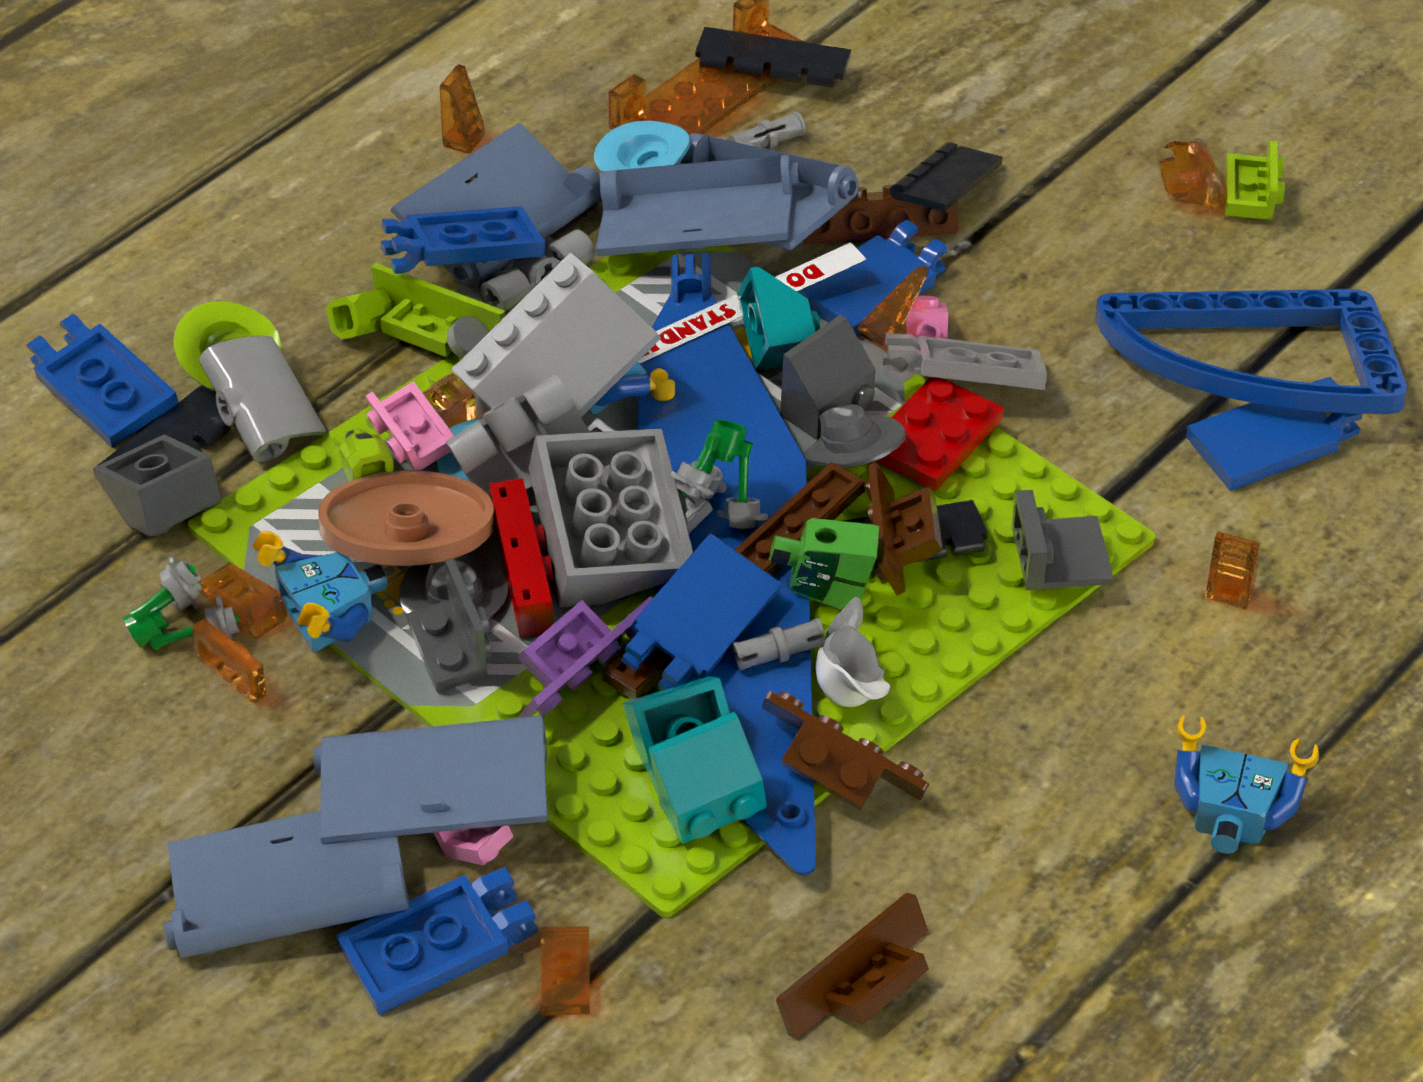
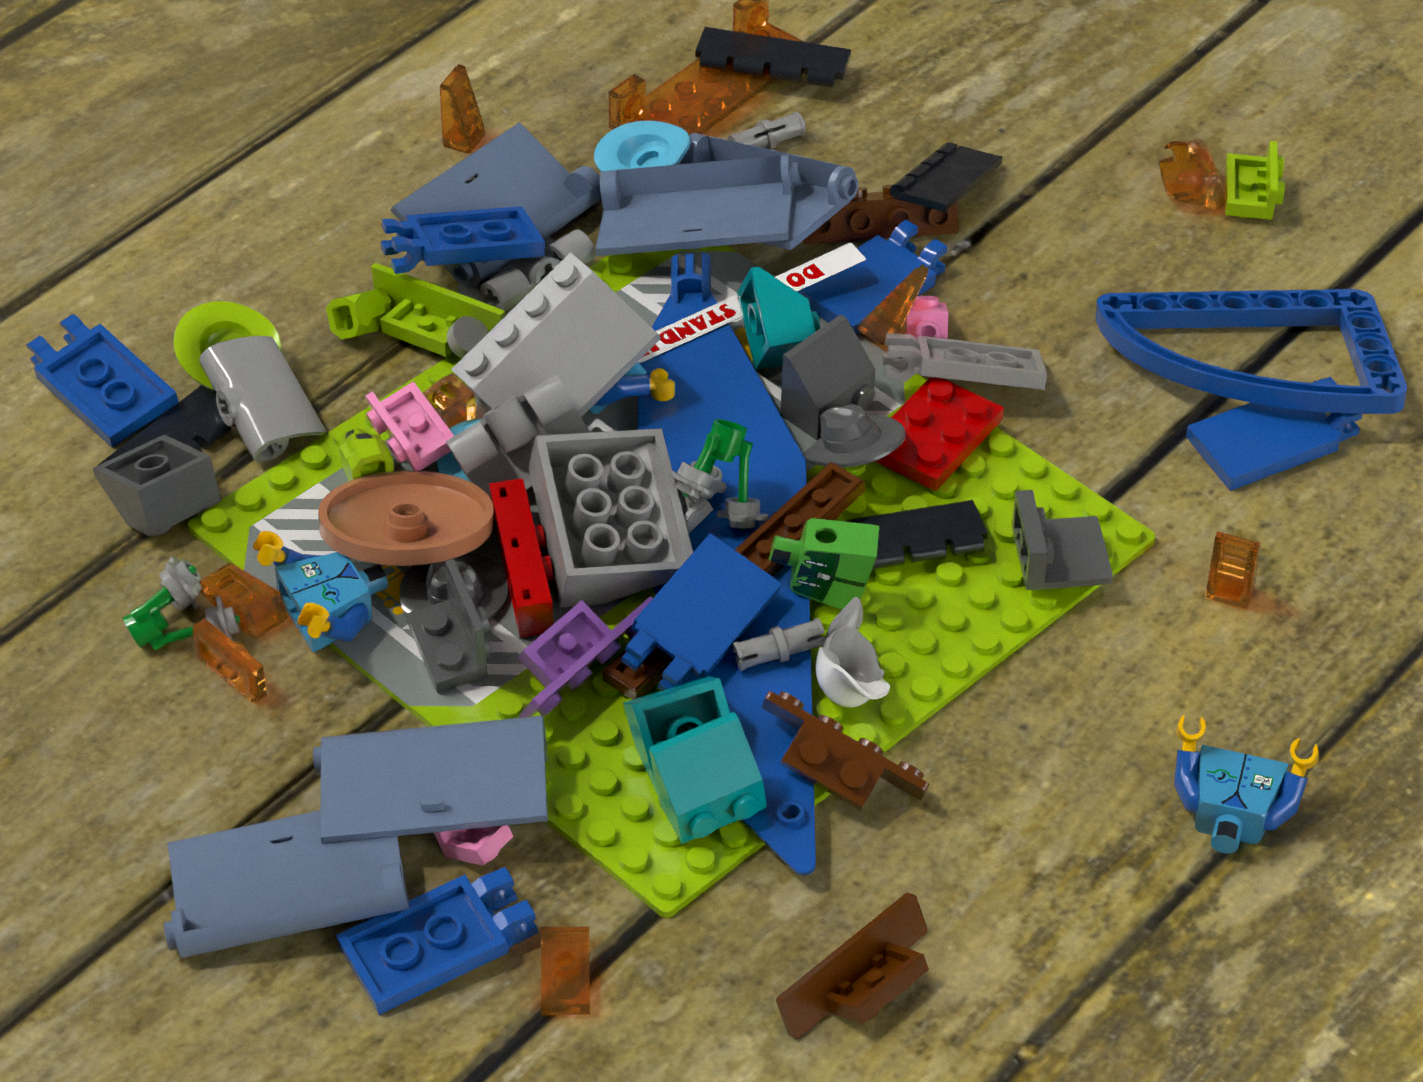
(906, 527): reddish brown bracket -> none

